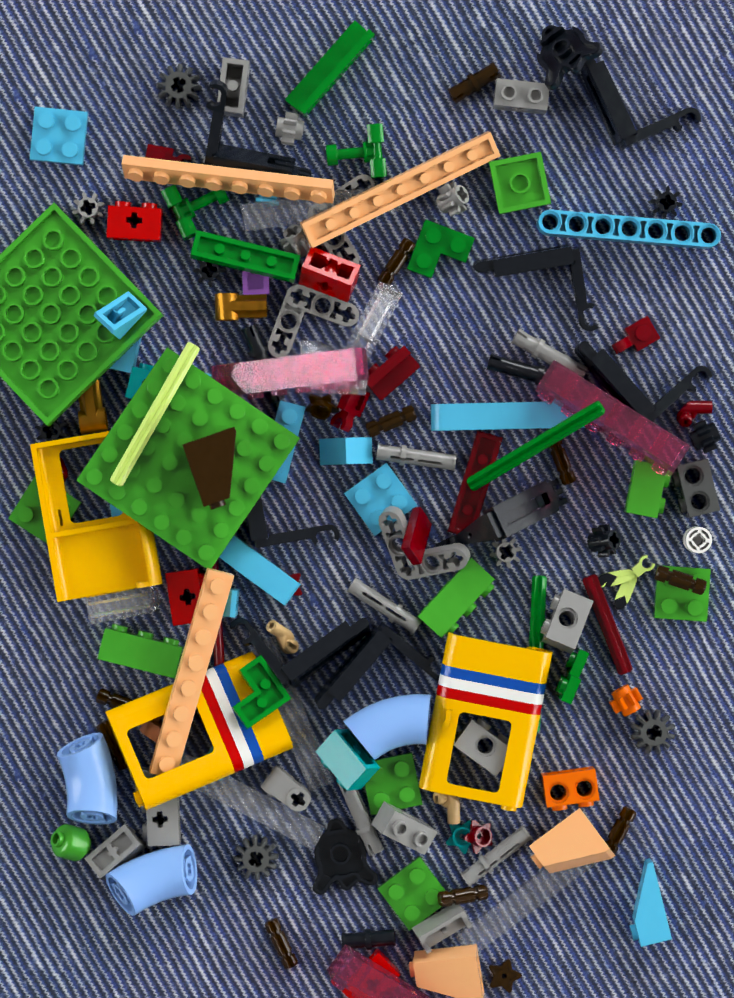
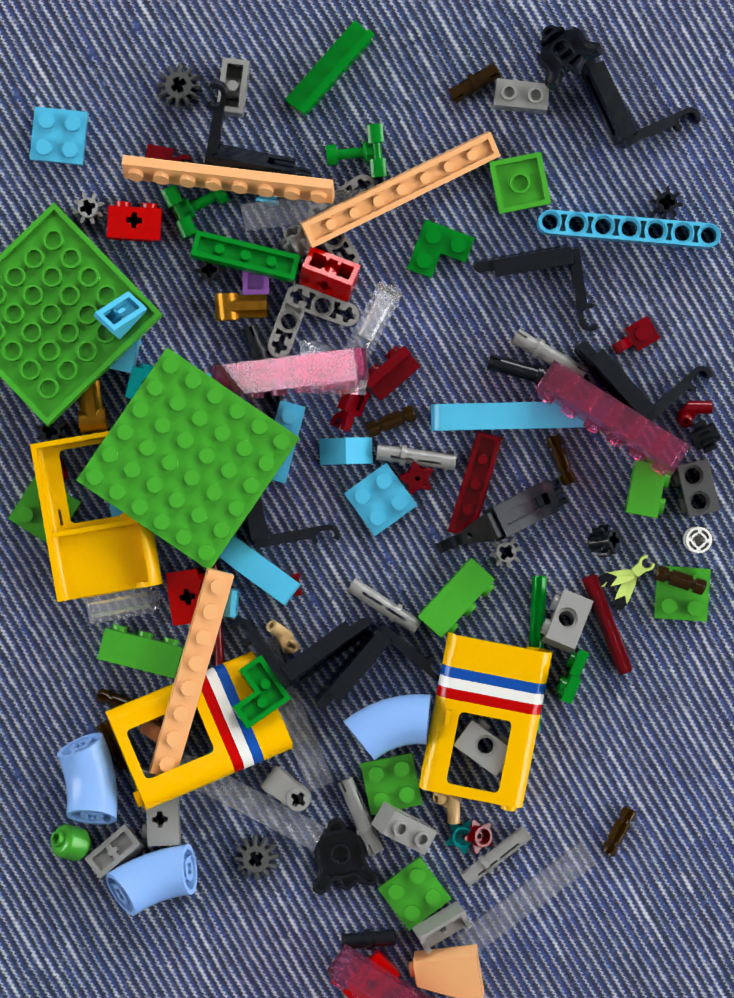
(154, 414): yellowish green axle -> none
(212, 466): dark brown slope -> none
(281, 943): dark brown axle -> none
(289, 128): light grey gear -> none
(326, 406): dark brown plate -> none
(347, 759): brick -> none
(396, 261): dark brown axle -> none
(412, 472): none -> dark red plate
(416, 536): dark red tile -> none
(423, 569): light grey beam -> none
(452, 199): light grey gear -> none
(462, 895): dark brown axle -> none
(504, 968): dark brown plate -> none
(536, 445): green axle -> none
(569, 780): orange brick -> none
(570, 845): light nougat slope -> none
(625, 700): orange gear -> none
(649, 913): medium azure slope -> none
(656, 739): dark grey gear -> none

